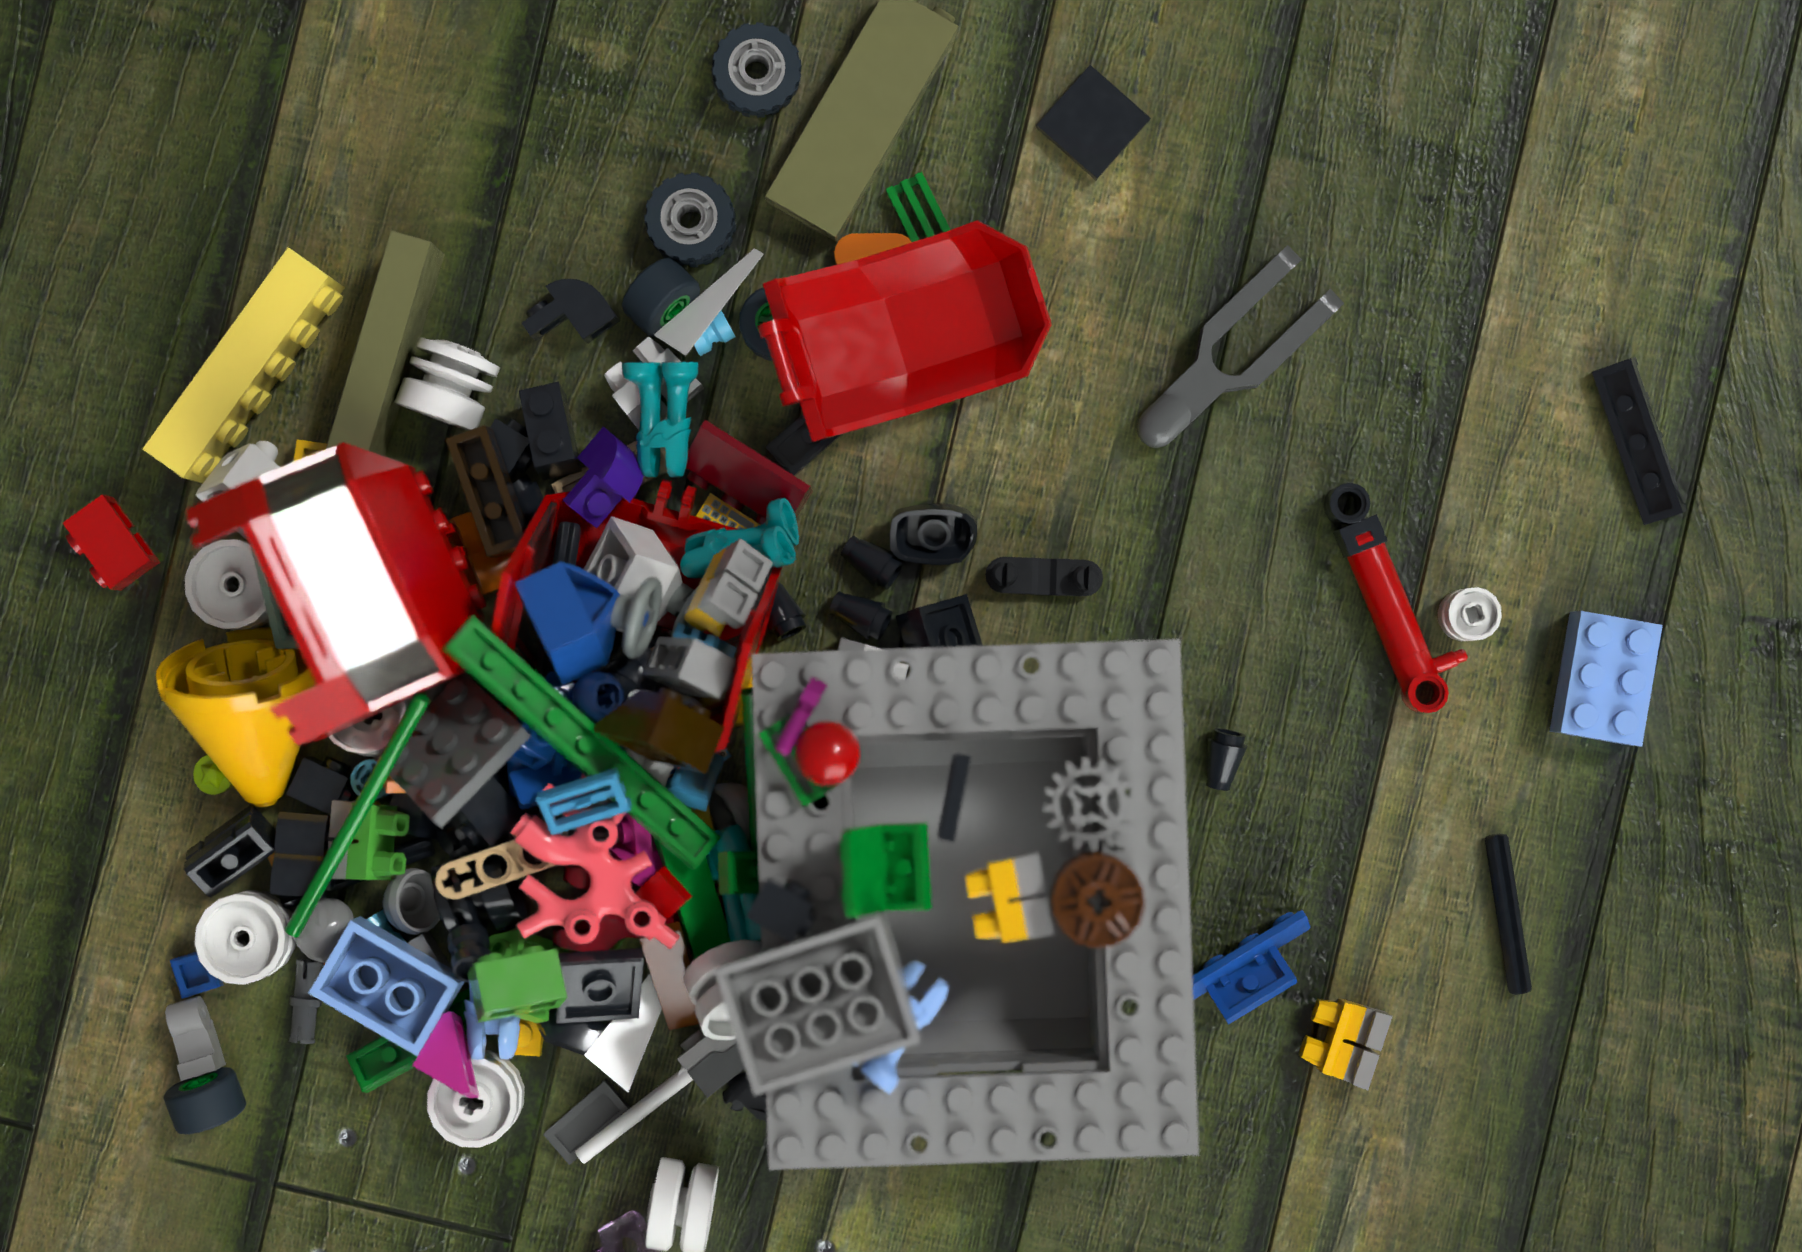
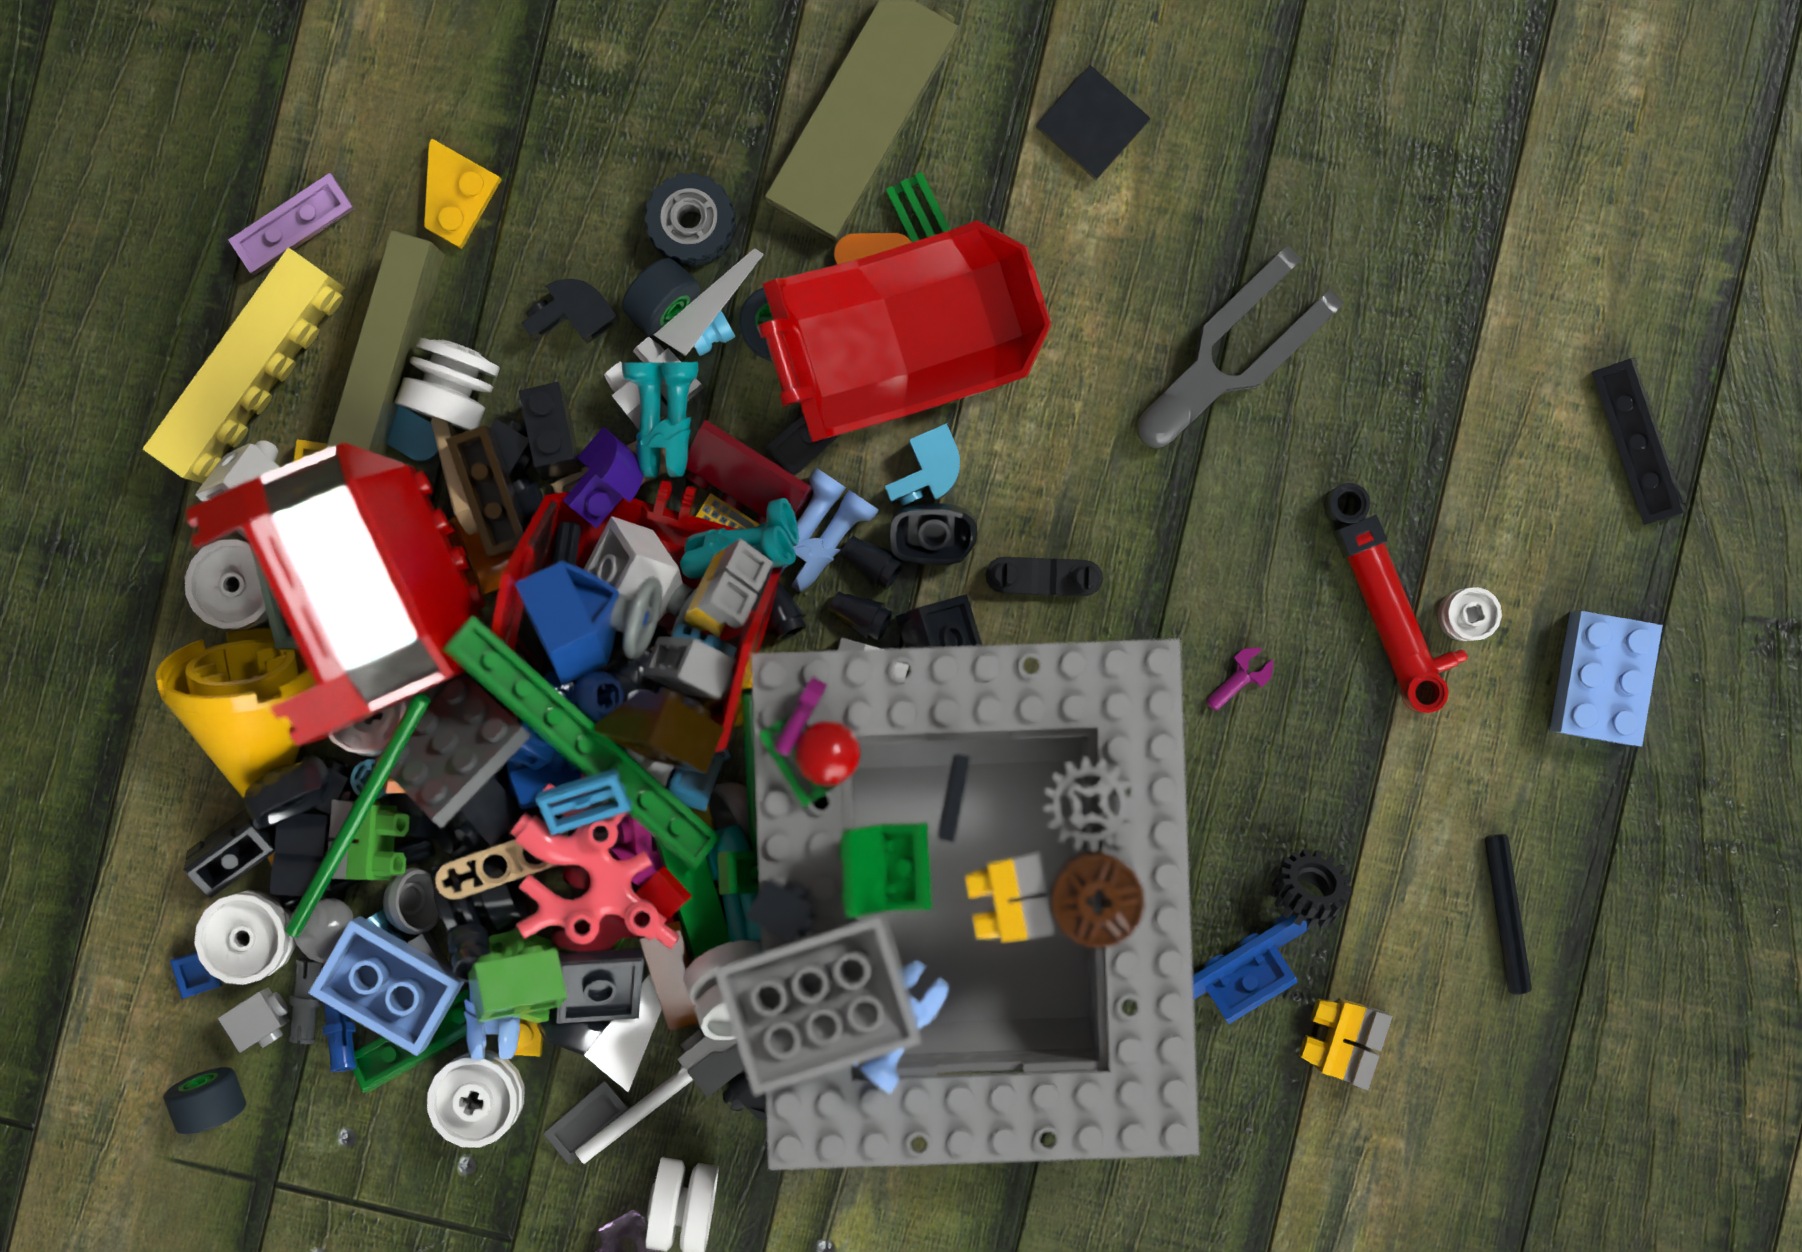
(105, 538): red piece -> none
(194, 1038): light grey leg -> none
(209, 777): lime tile -> none
(256, 1020): none -> light grey brick
(287, 792): none -> black piece
(291, 224): none -> lavender plate
(340, 1039): none -> blue pin
(412, 436): none -> dark azure tile
(442, 430): none -> tan tile
(448, 1057): dark pink slope -> none
(455, 194): none -> yellow wing
(761, 45): black wheel -> none
(820, 551): none -> light blue piece
(939, 468): none -> medium azure brick
(1224, 757): black cone -> none
(1240, 678): none -> magenta bar
(1302, 903): none -> black tyre

